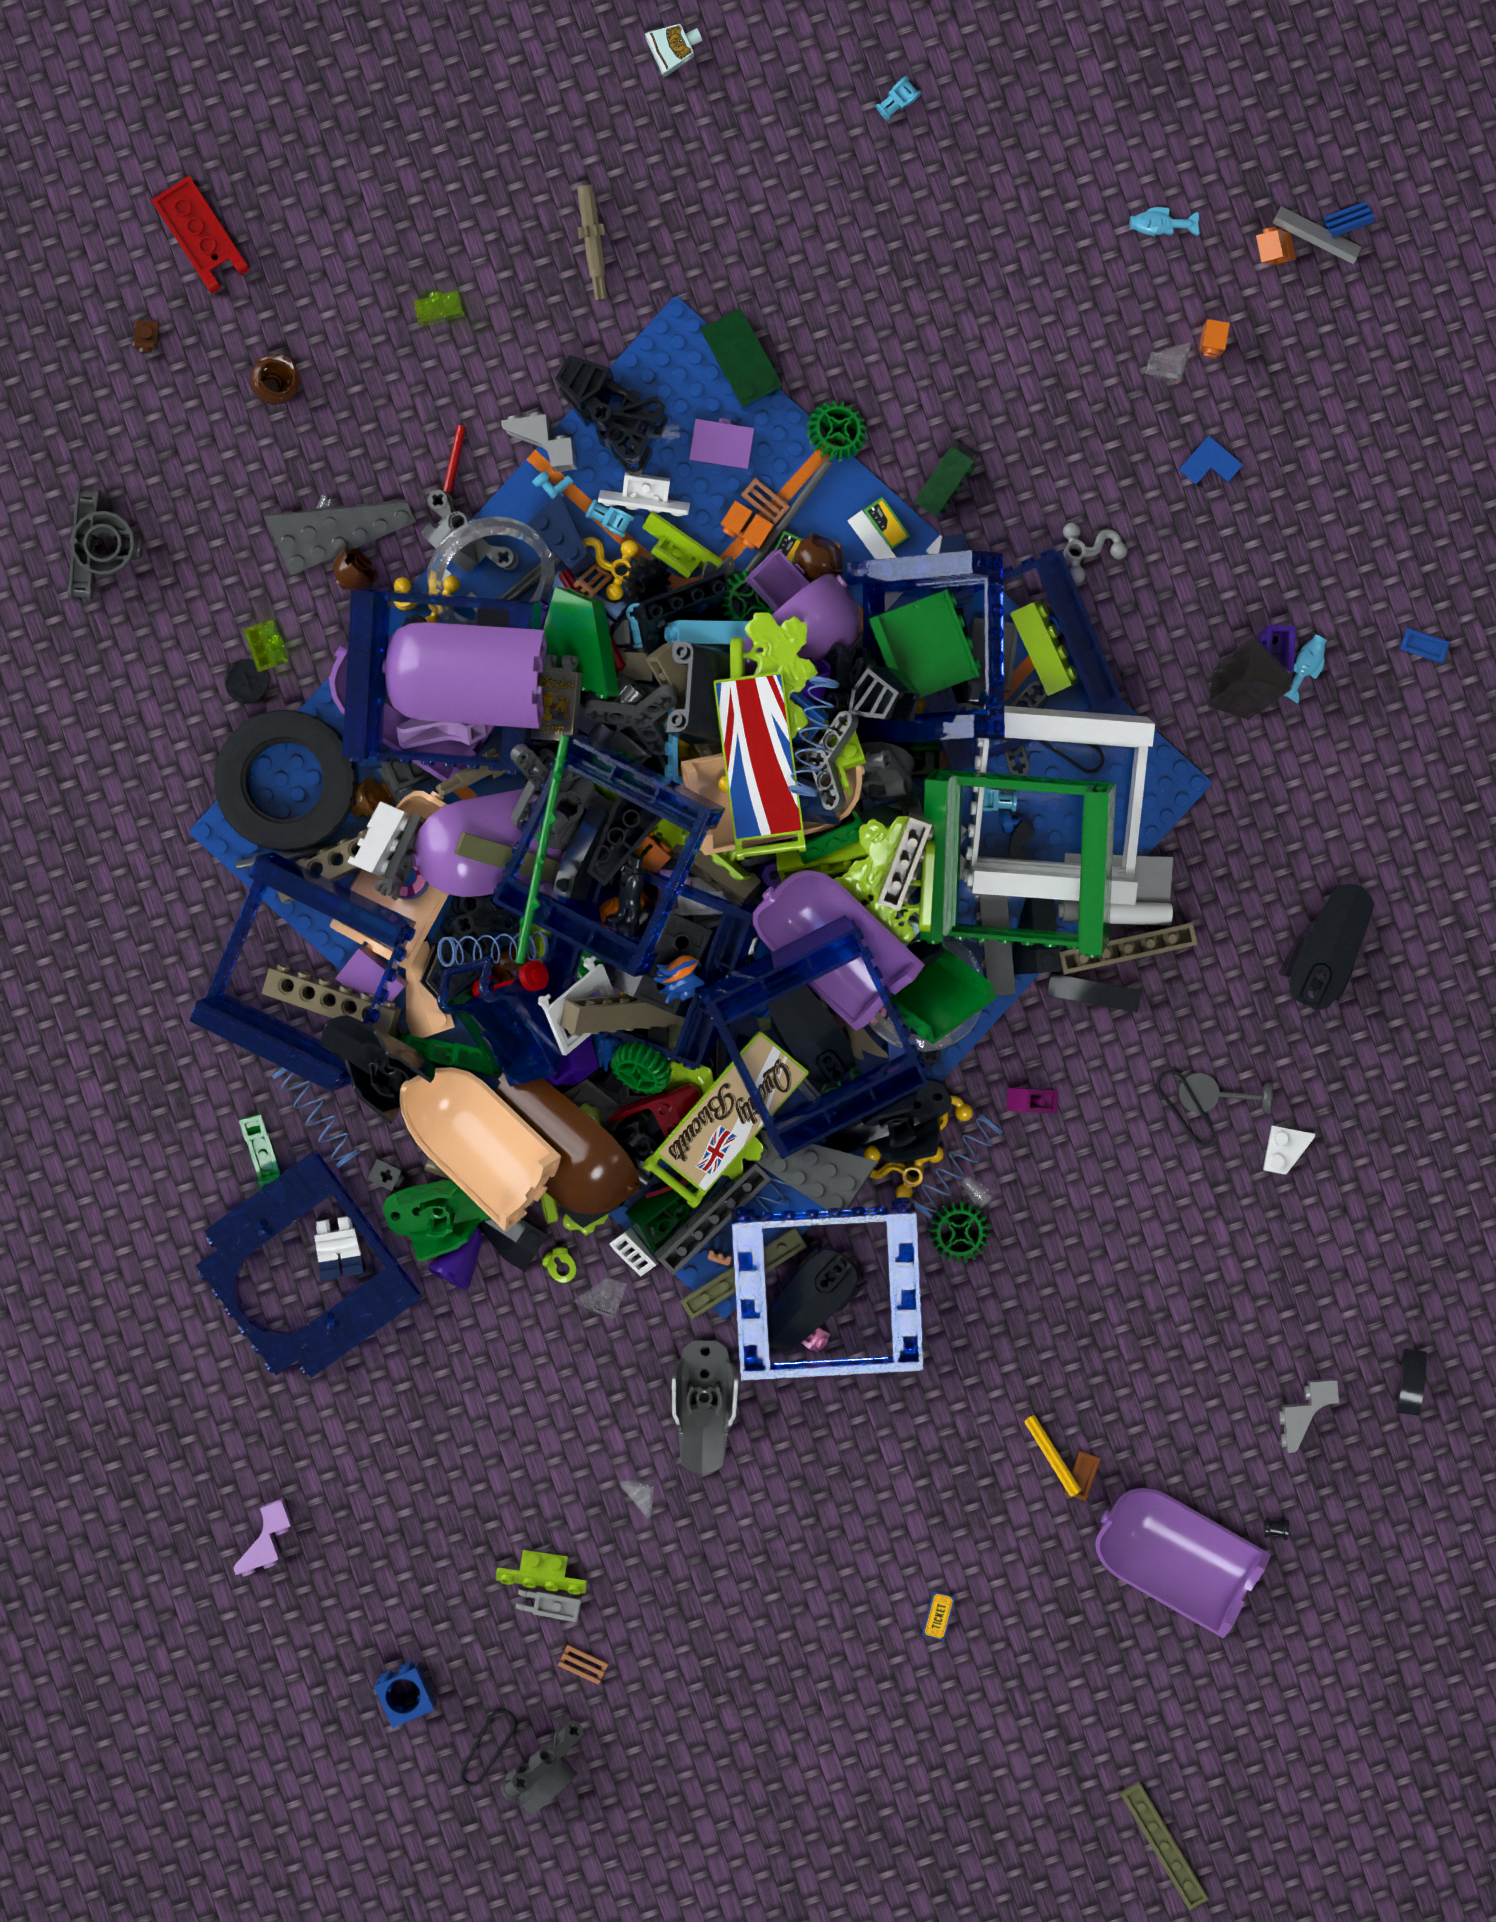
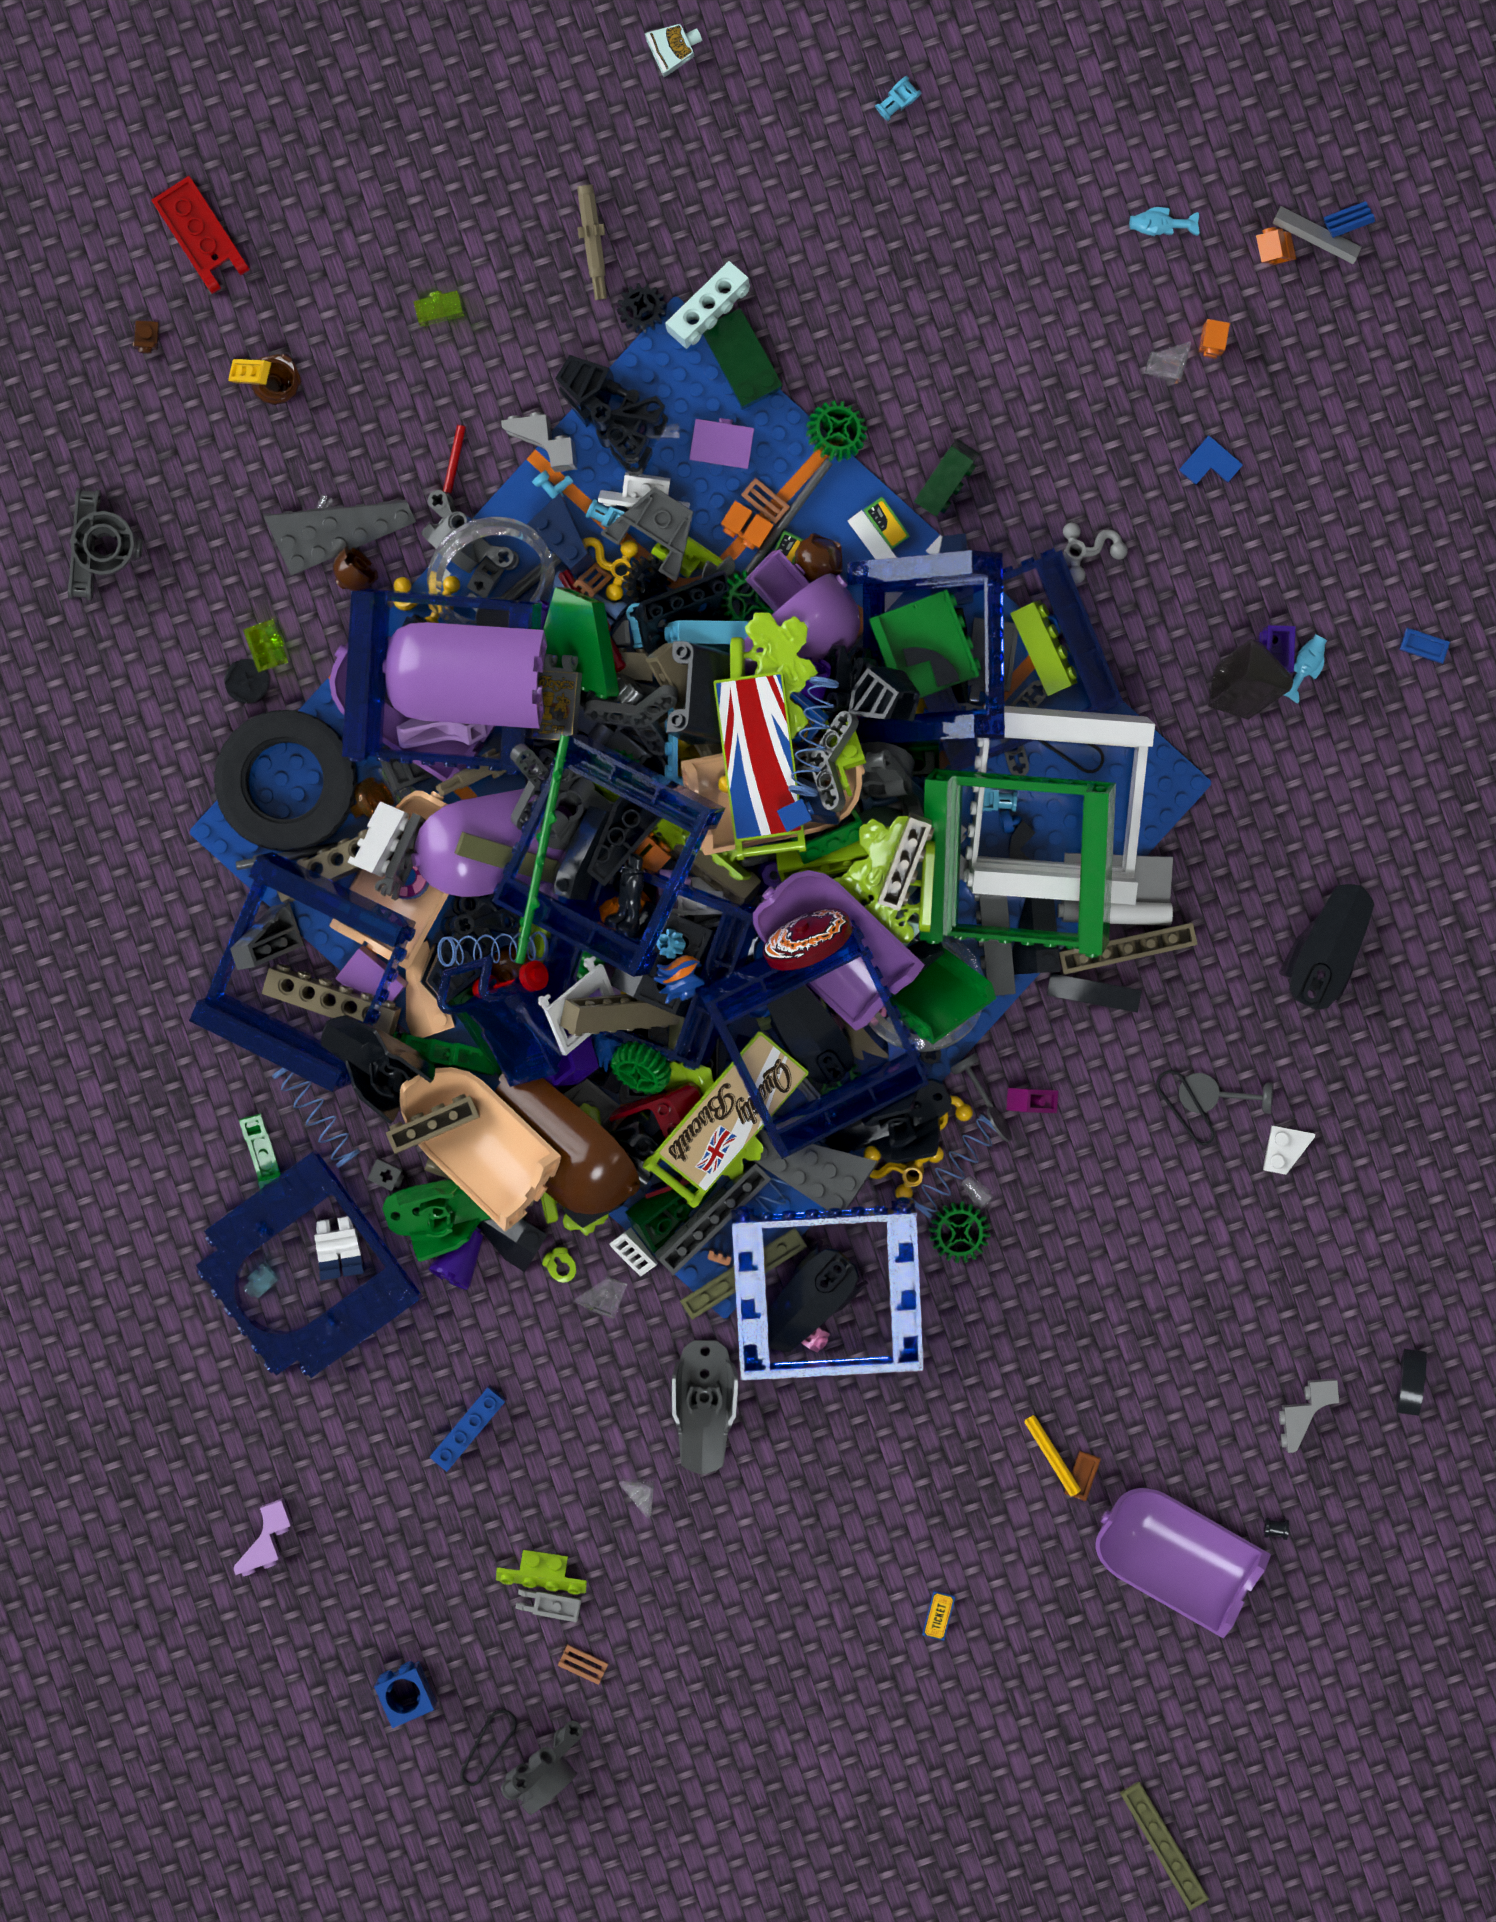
(249, 371): none -> yellow tile
(260, 1281): none -> clear light blue brick
(268, 938): none -> dark grey wedge
(433, 1124): none -> dark tan brick
(468, 1428): none -> blue brick
(483, 583): none -> dark grey brick
(641, 297): none -> black gear
(663, 521): none -> dark grey wing
(671, 943): none -> medium azure gear
(727, 277): none -> light aqua brick
(796, 814): none -> blue brick
(807, 939): none -> dish
(941, 668): none -> black brick
(994, 1115): none -> dark grey piece

